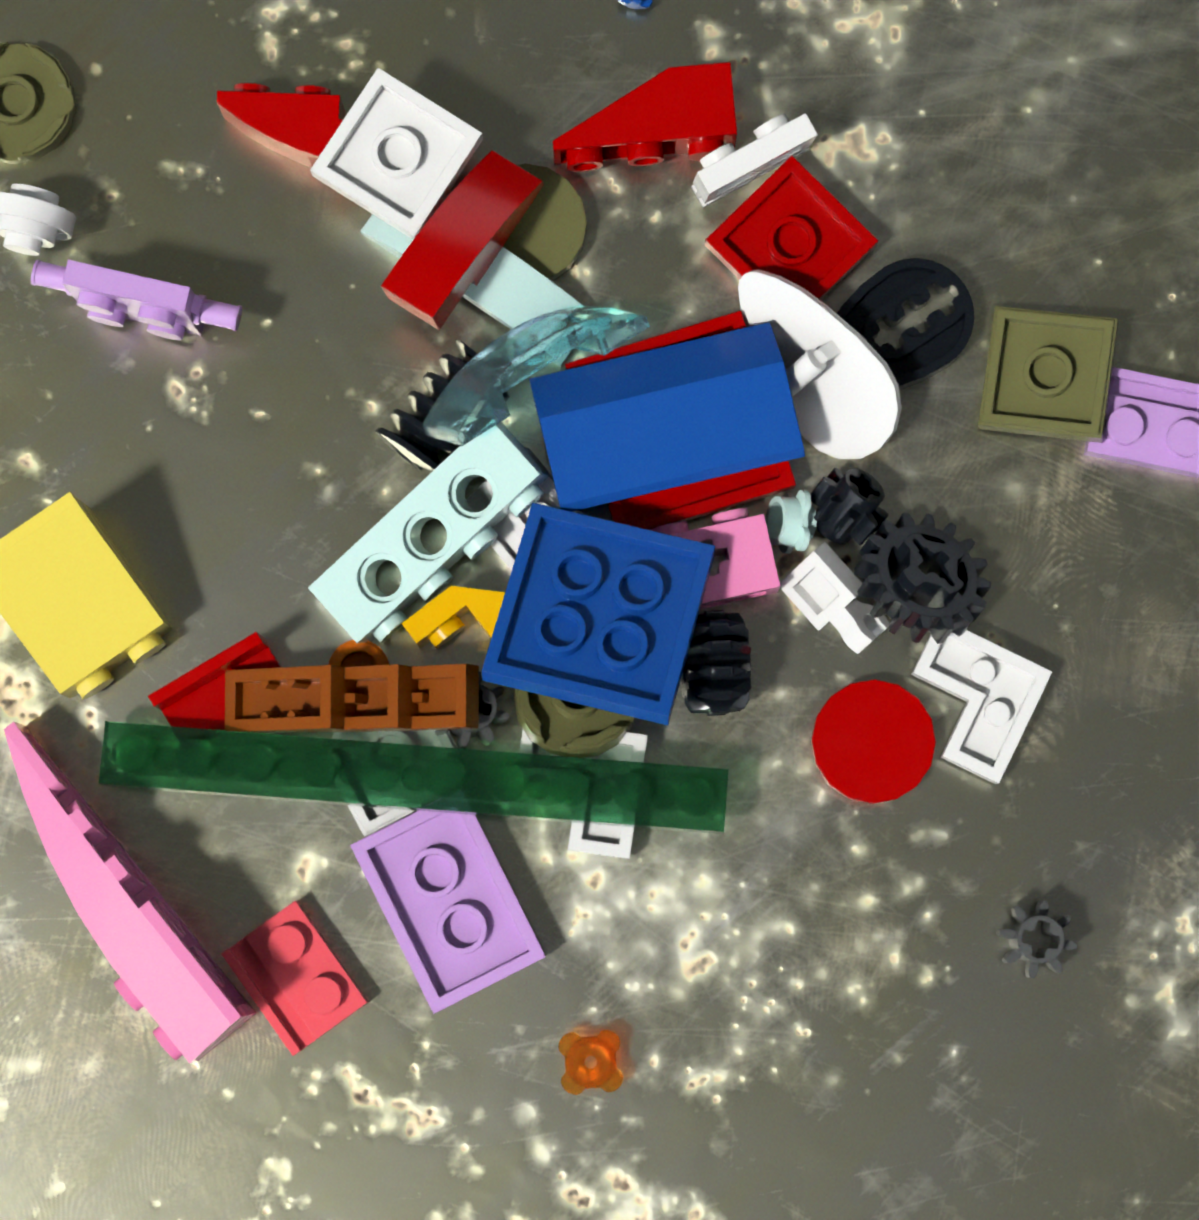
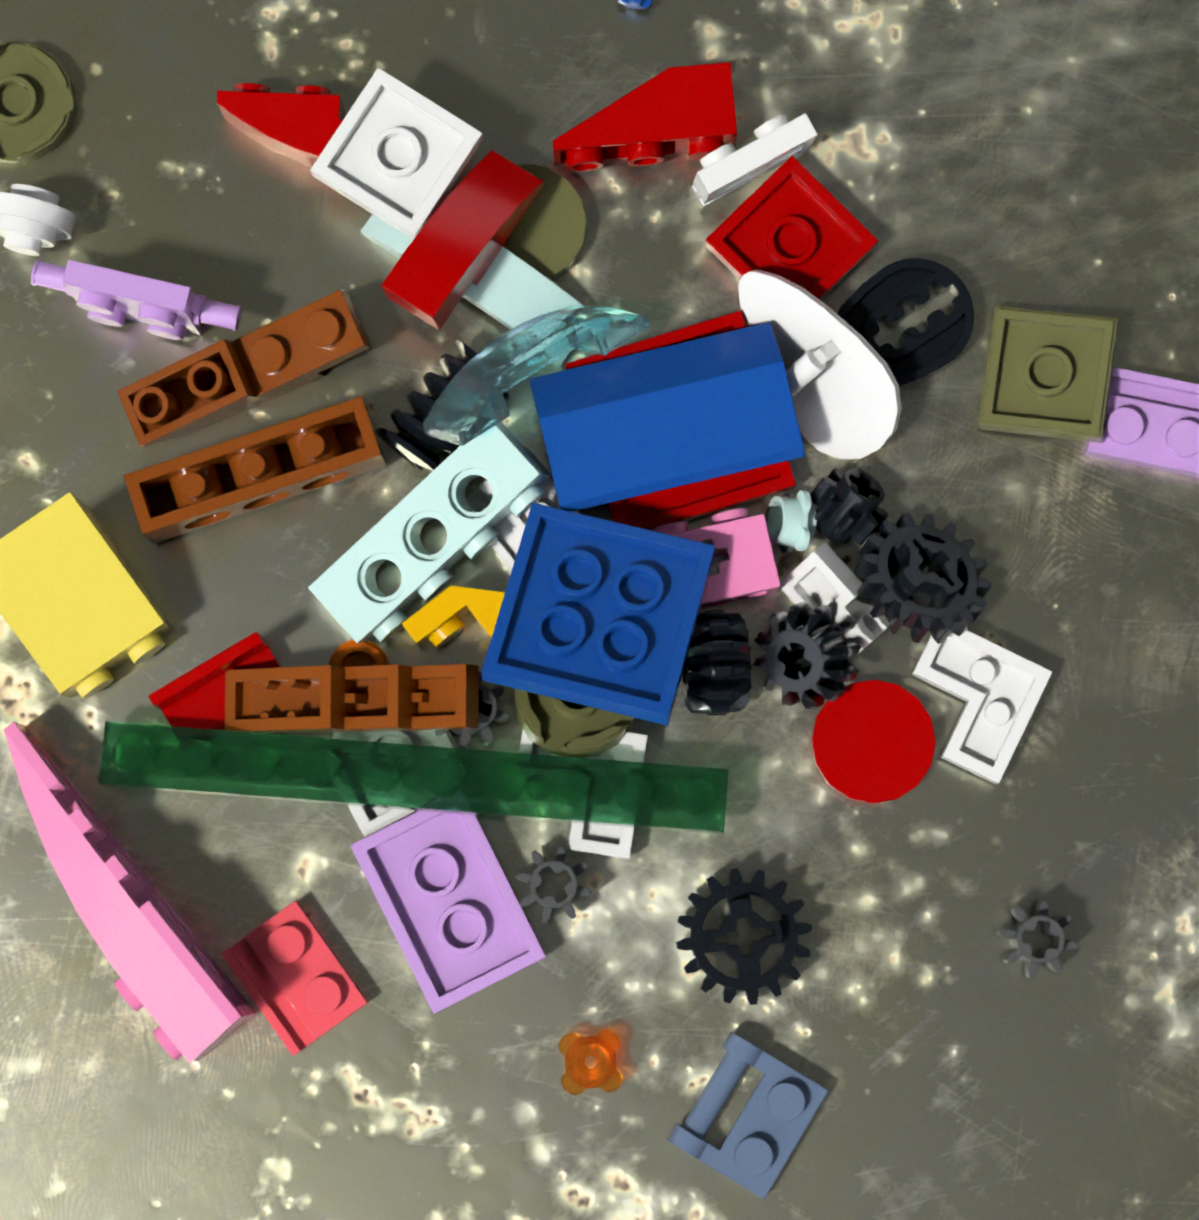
(244, 371): none -> dark orange slope
(255, 470): none -> dark orange brick
(536, 881): none -> dark grey gear
(747, 965): none -> black gear
(764, 1128): none -> sand blue plate
(790, 663): none -> black gear

